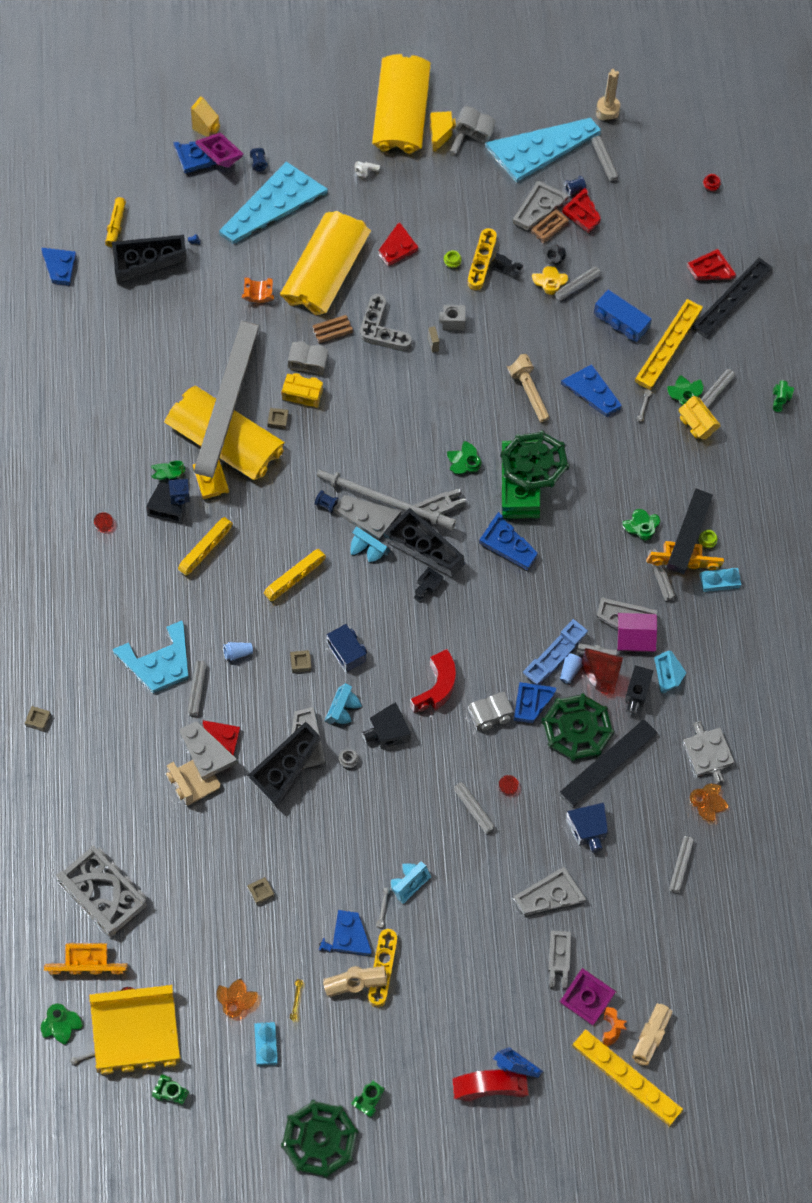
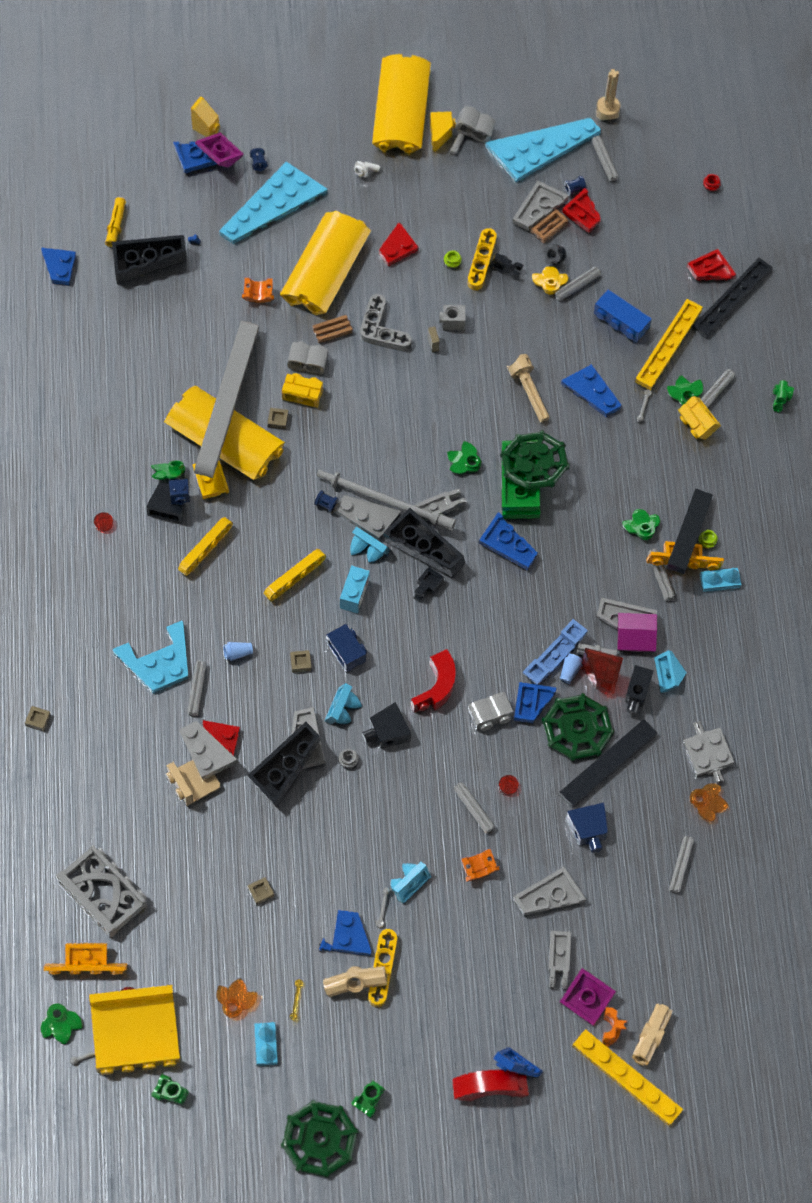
(354, 589): none -> medium azure brick
(479, 865): none -> orange piece

